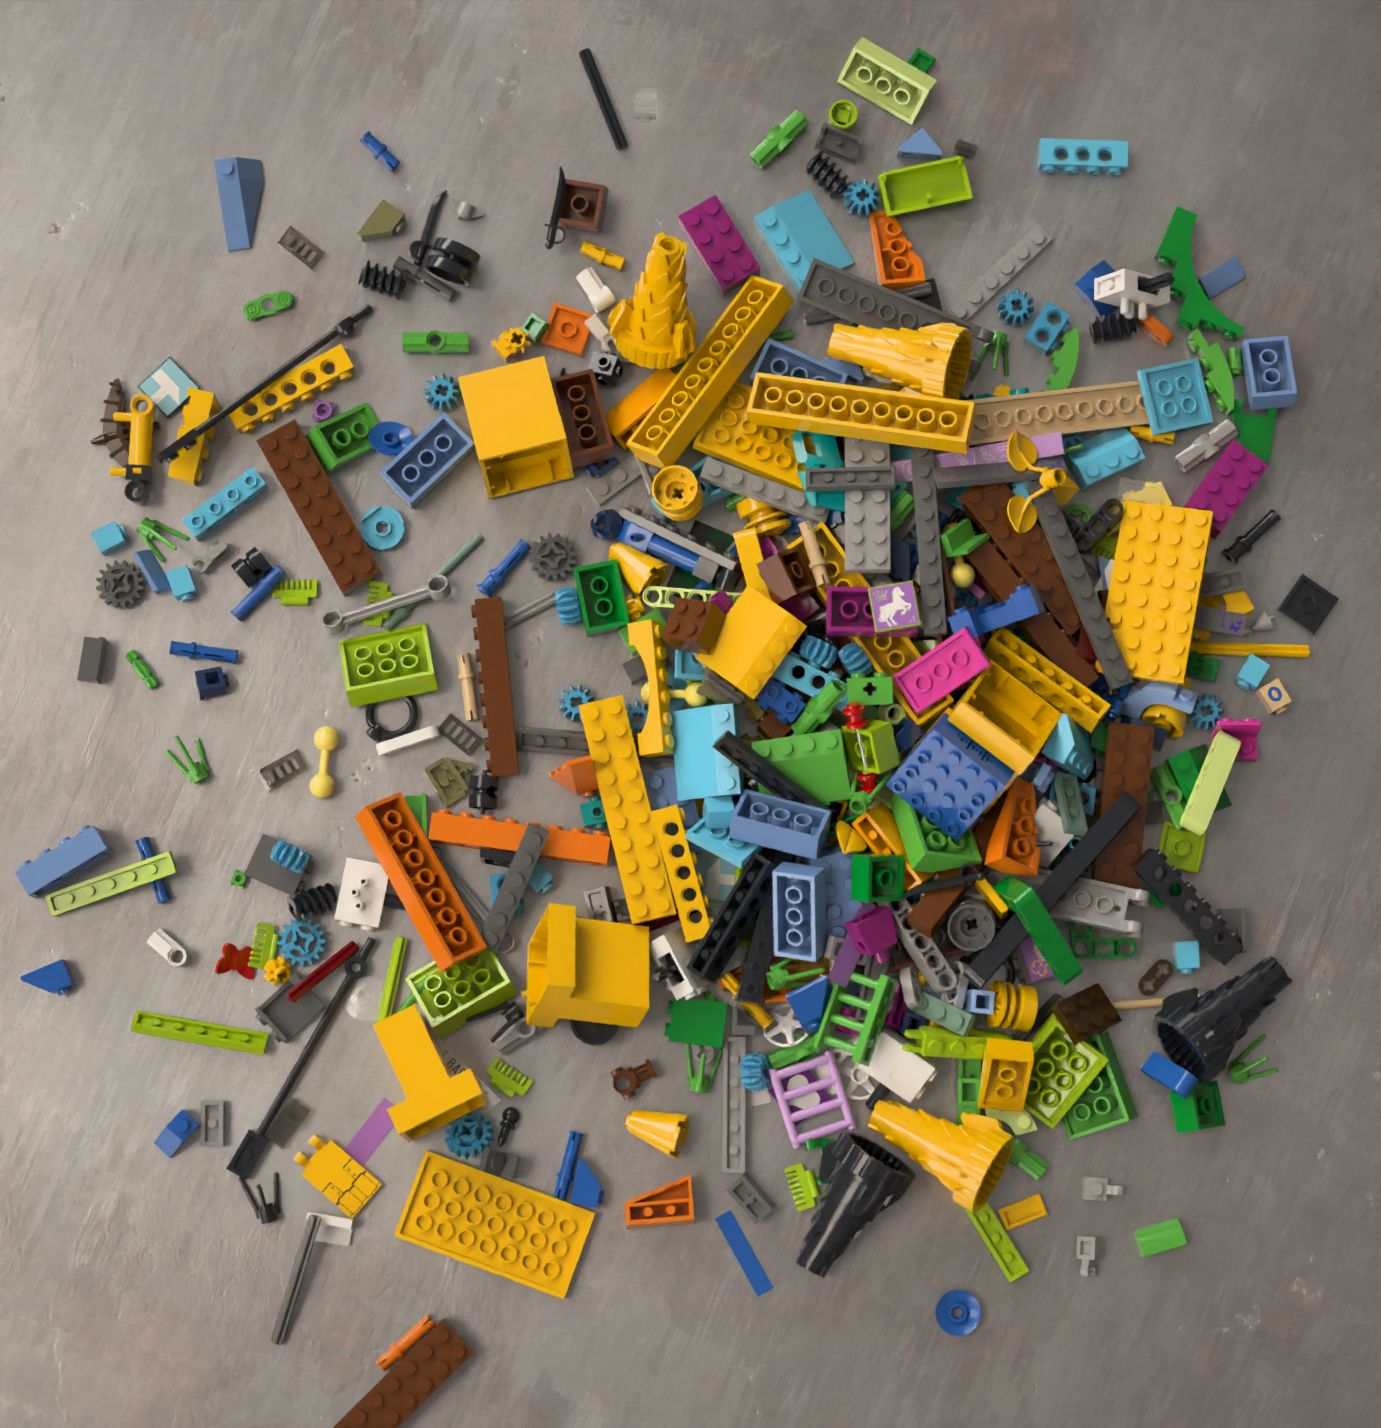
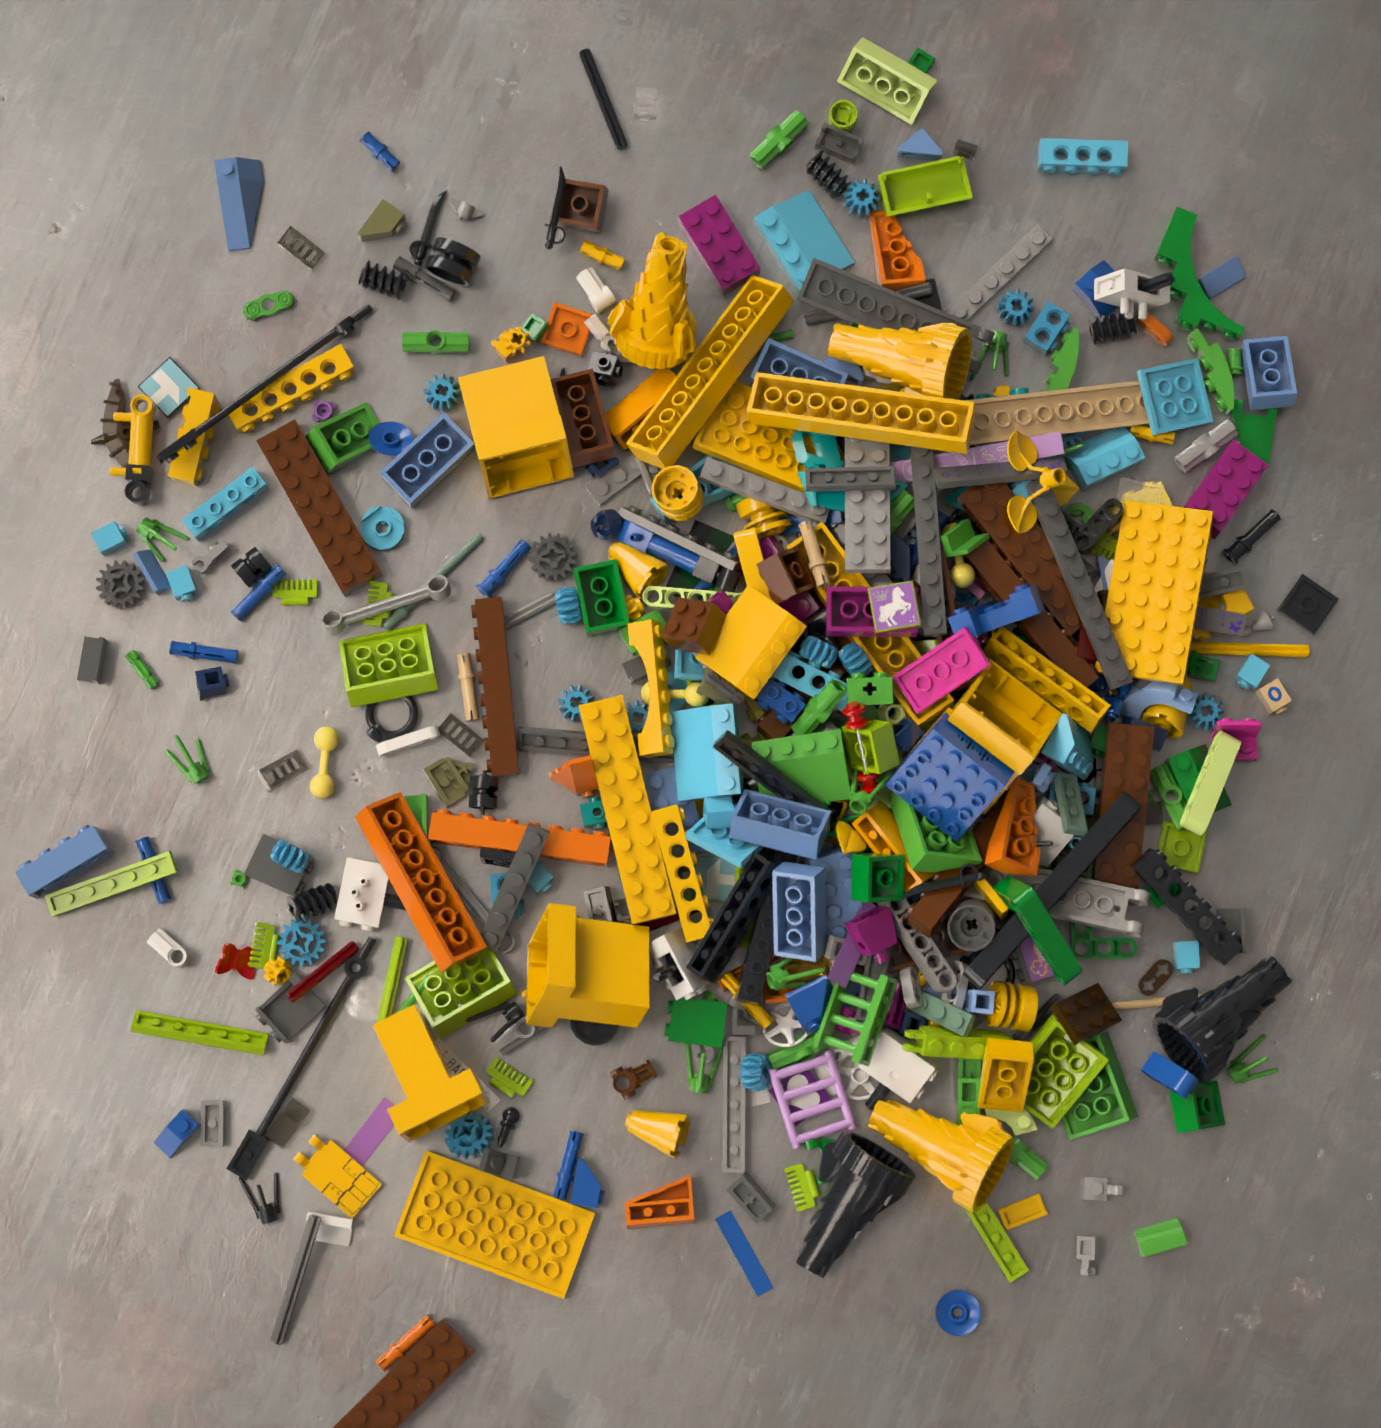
(51, 978): blue slope -> none

